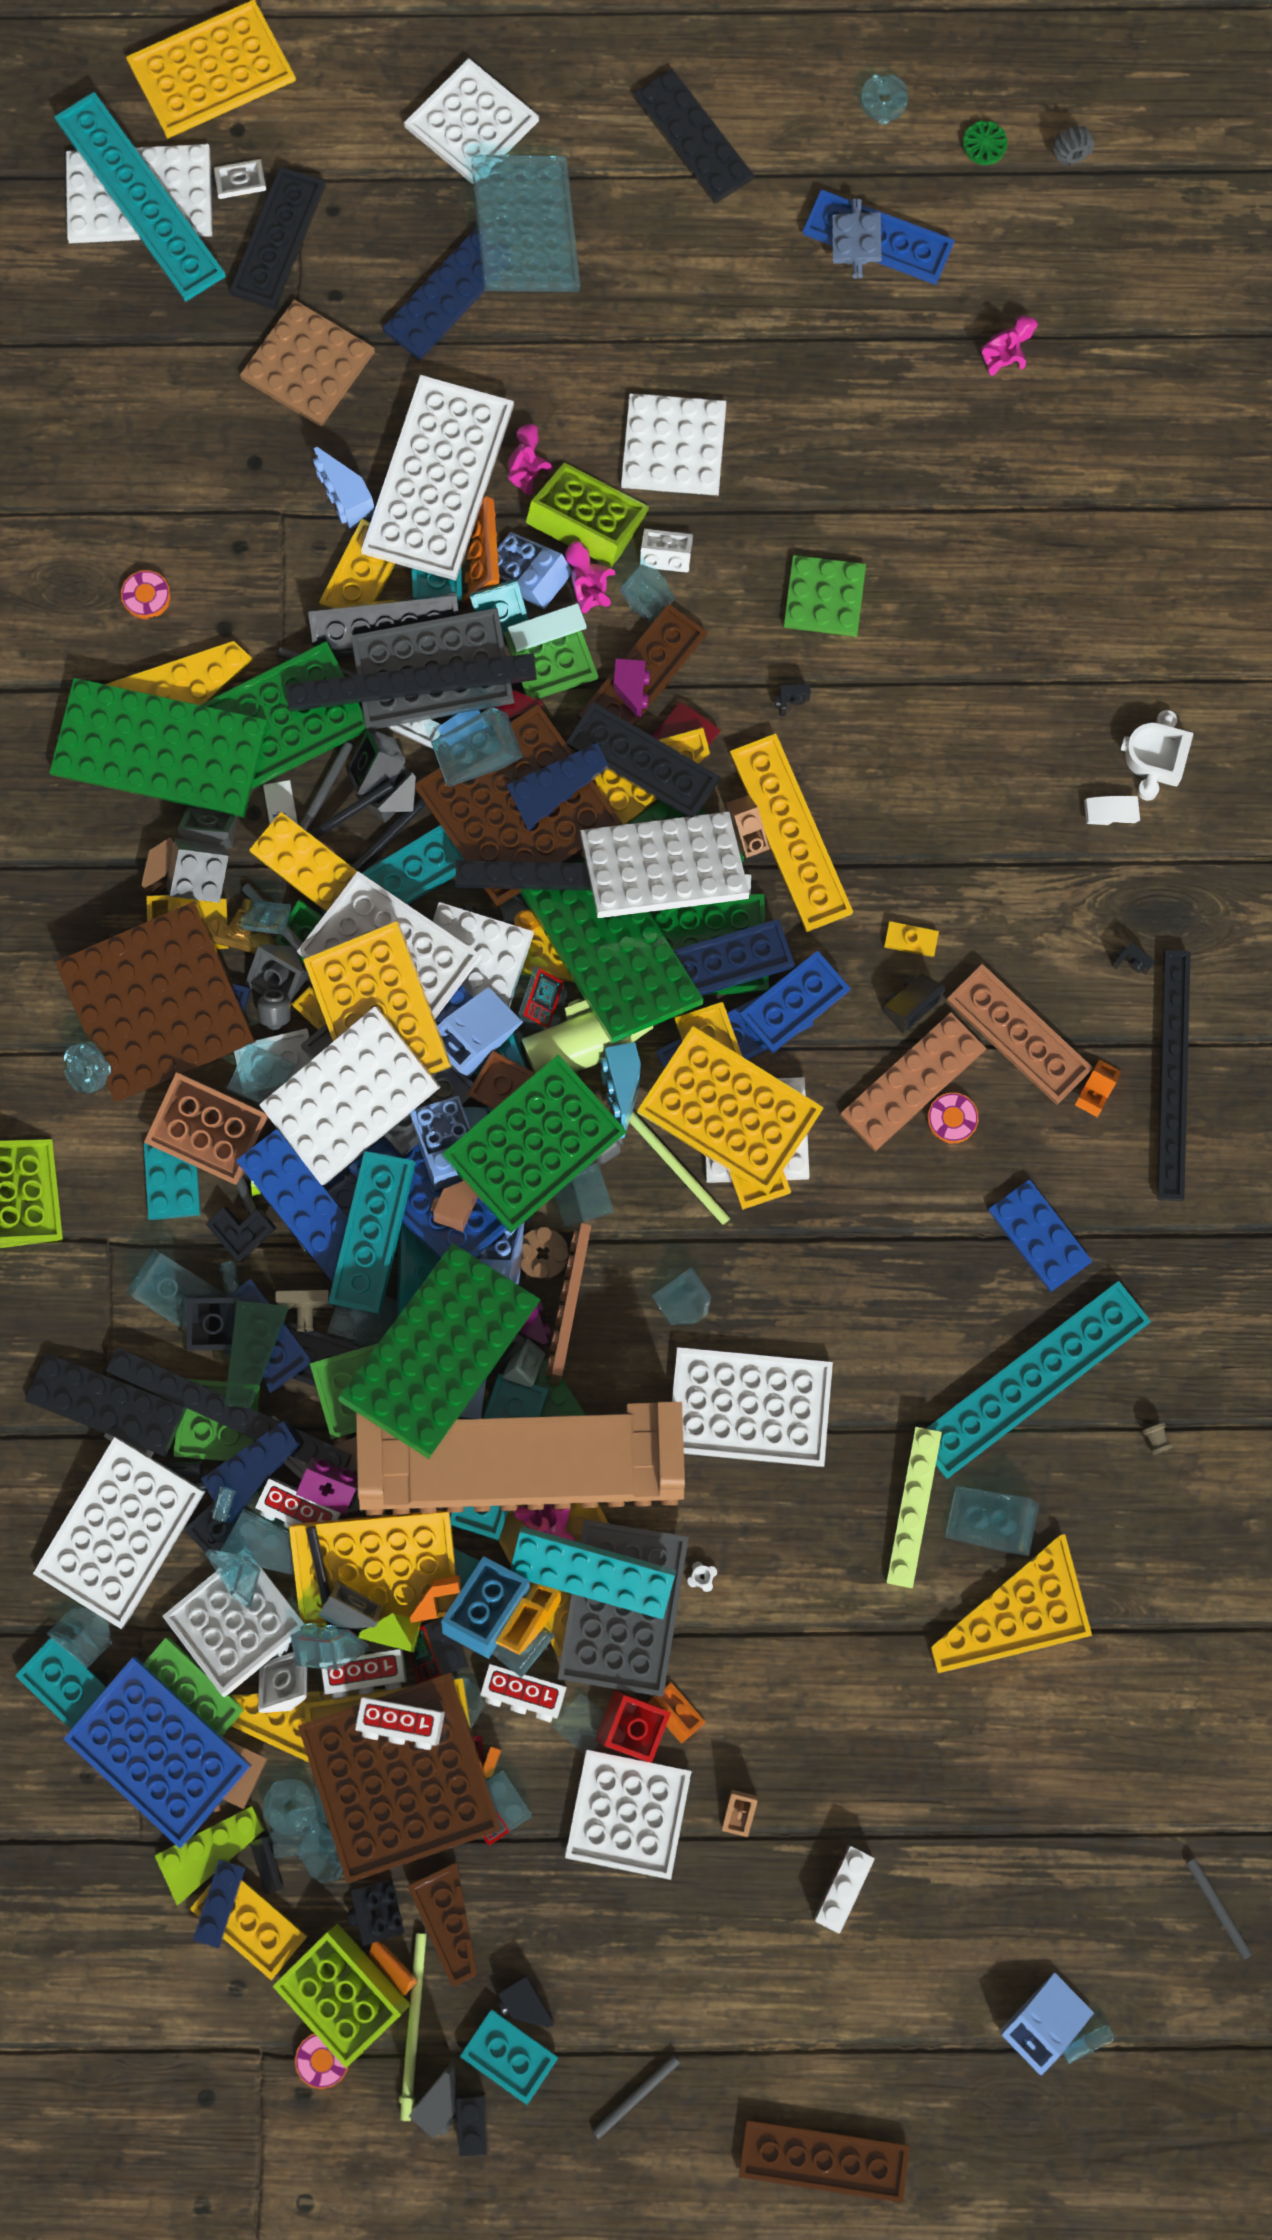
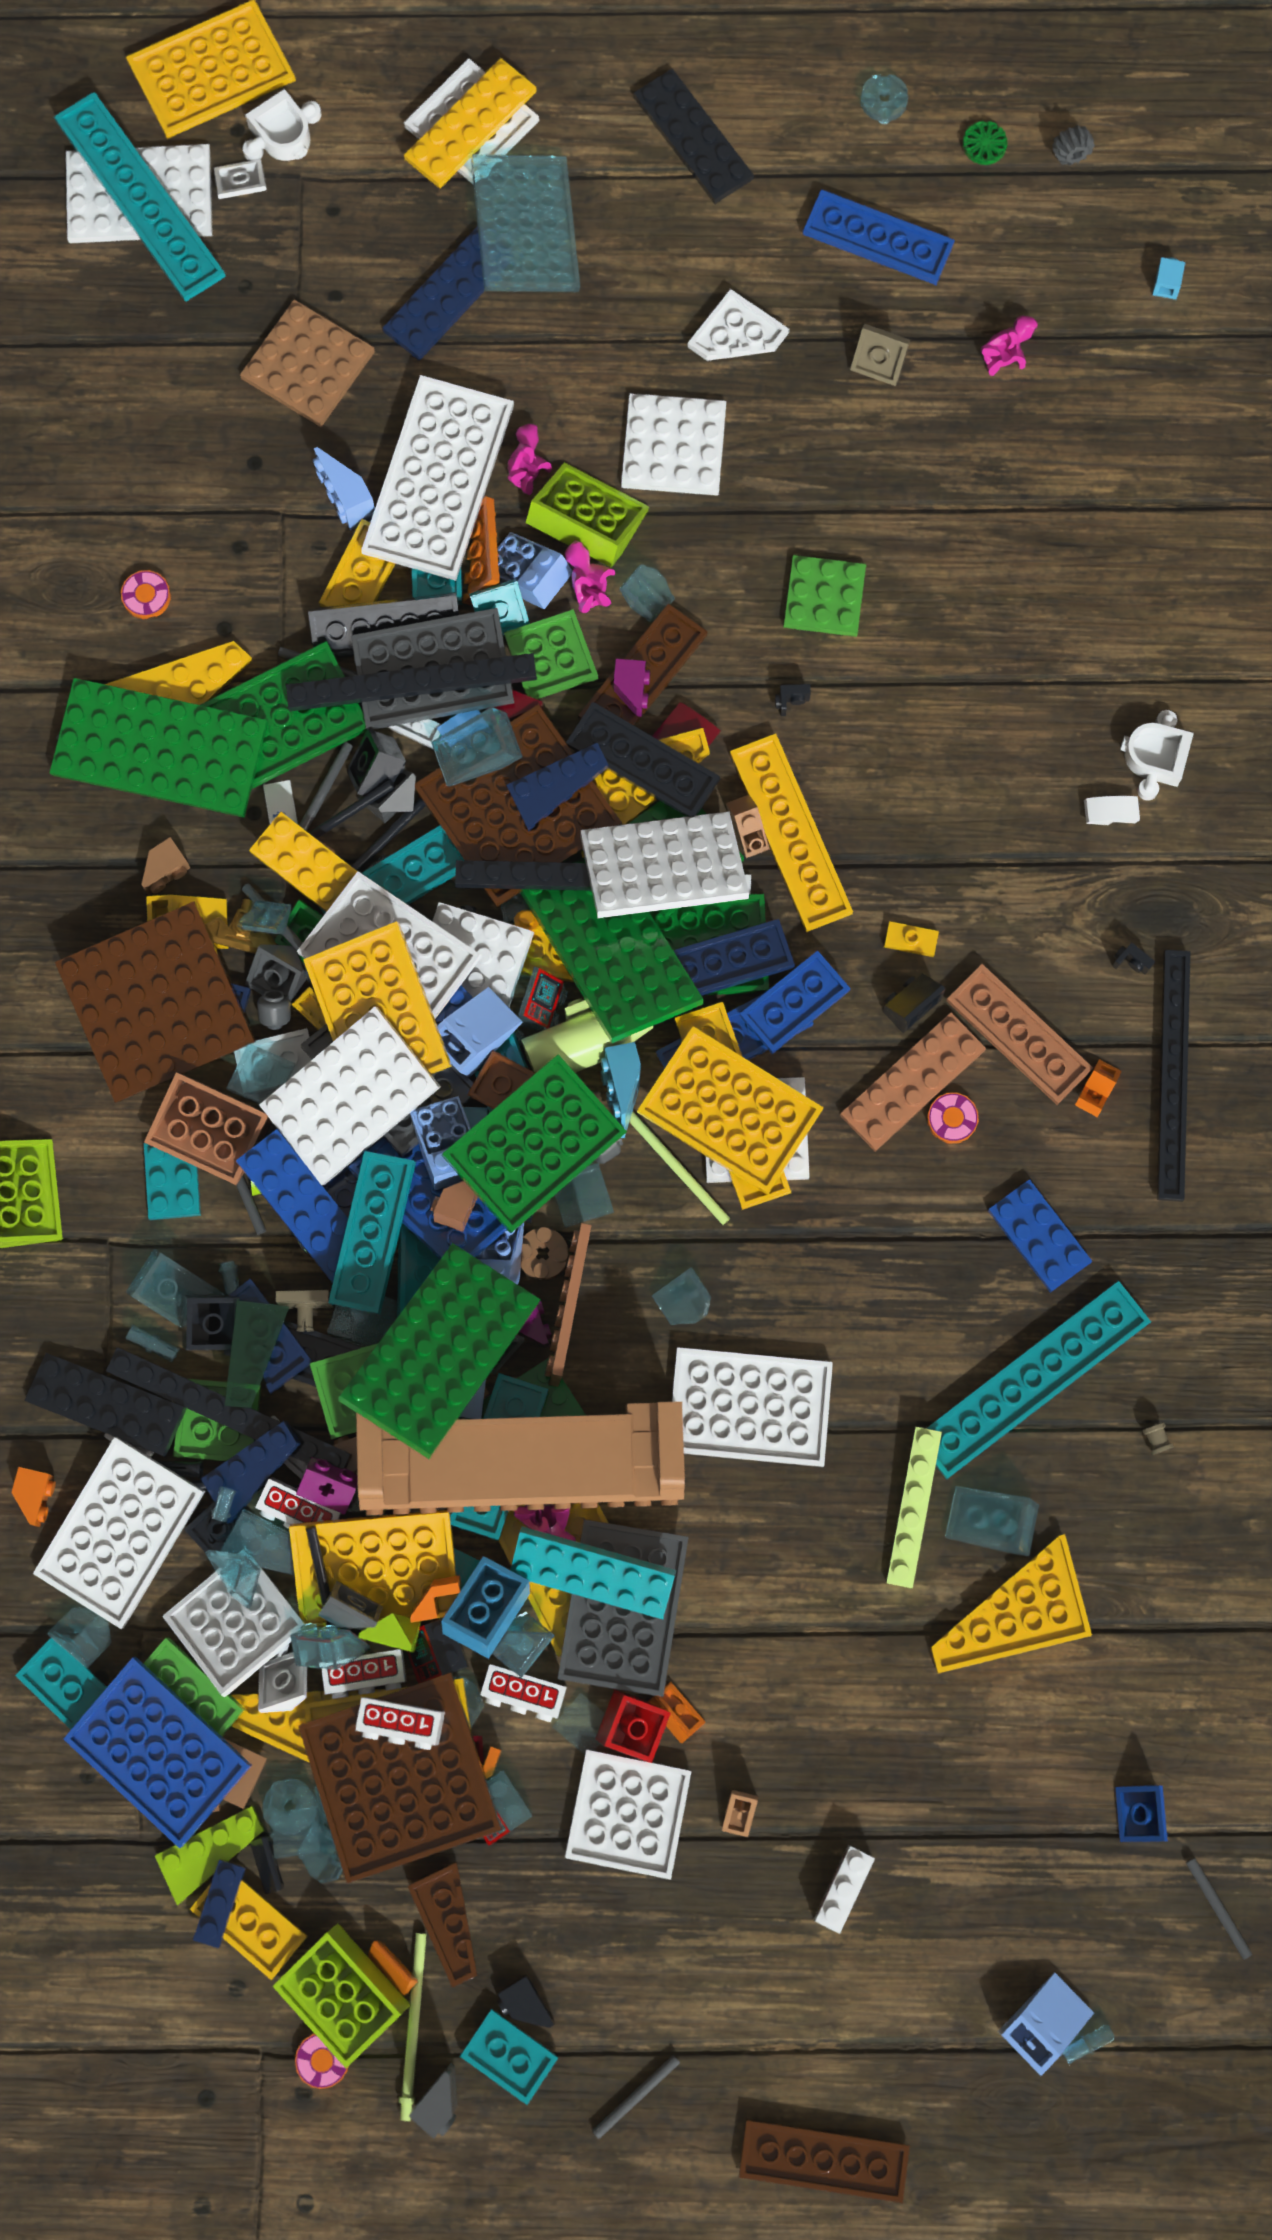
(32, 1492): none -> orange slope
(97, 1068): clear light blue plate -> none
(152, 1343): none -> clear light blue pin
(197, 870): brick -> none
(208, 826): dark grey slope -> none
(237, 1237): black plate -> none
(277, 238): black plate -> none
(280, 128): none -> white piece
(376, 1912): black plate -> none
(470, 123): none -> yellow plate
(472, 2124): black brick -> none
(524, 1364): light aqua slope -> none
(529, 1618): light orange slope -> none
(547, 627): light aqua tile -> none
(666, 550): white bracket -> none
(706, 1583): white plate -> none
(737, 330): none -> white plate
(857, 238): sand blue plate -> none
(880, 354): none -> dark tan tile
(1141, 1813): none -> blue slope
(1168, 278): none -> medium azure brick

